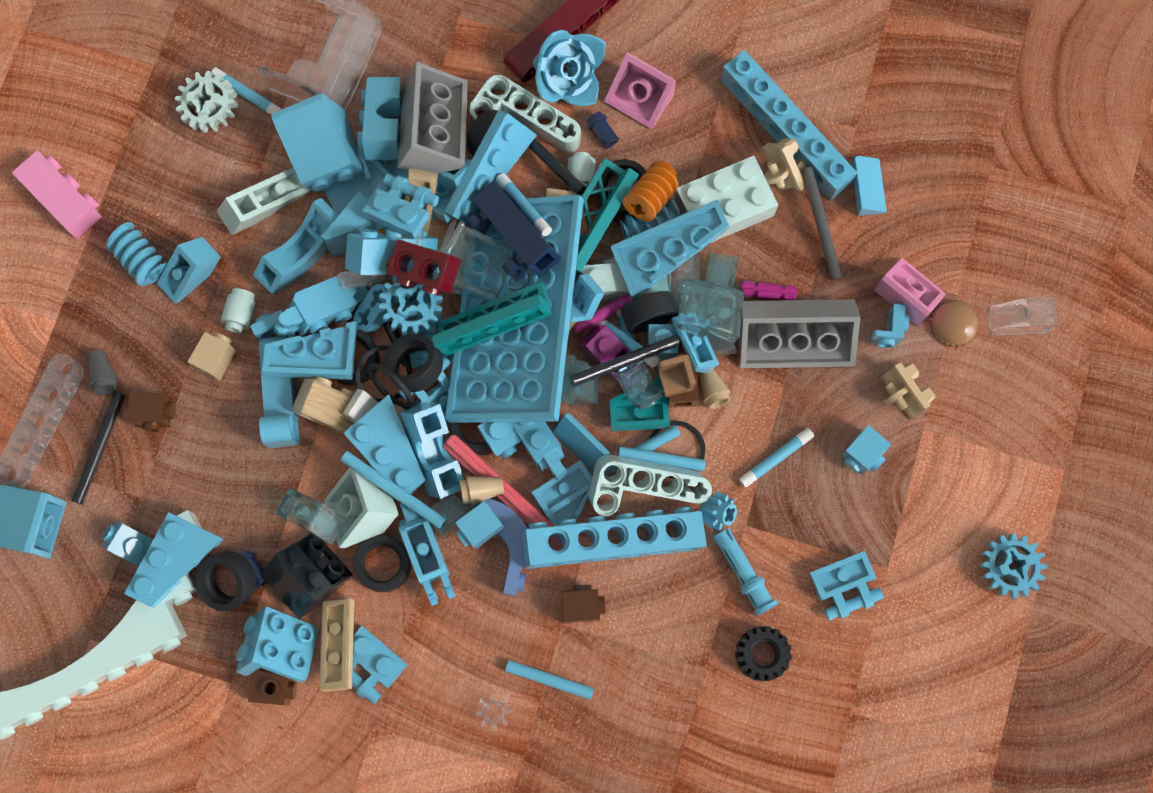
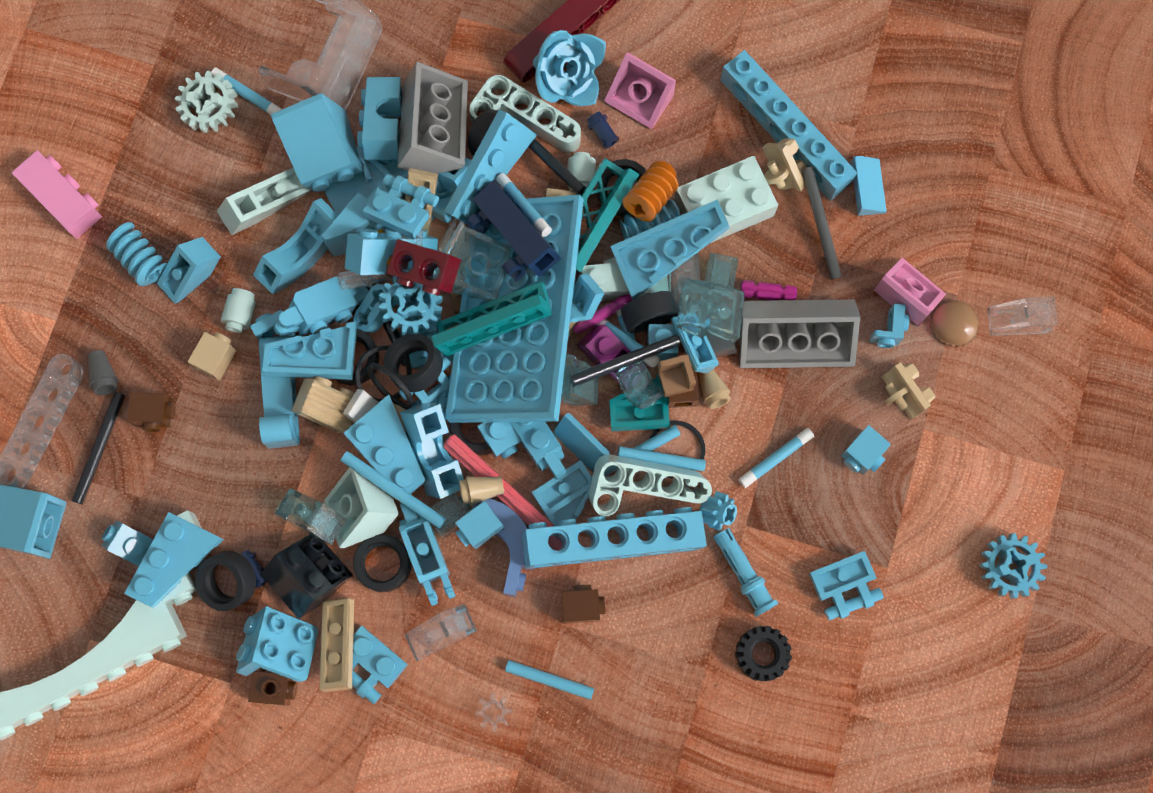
(440, 632): none -> clear slope

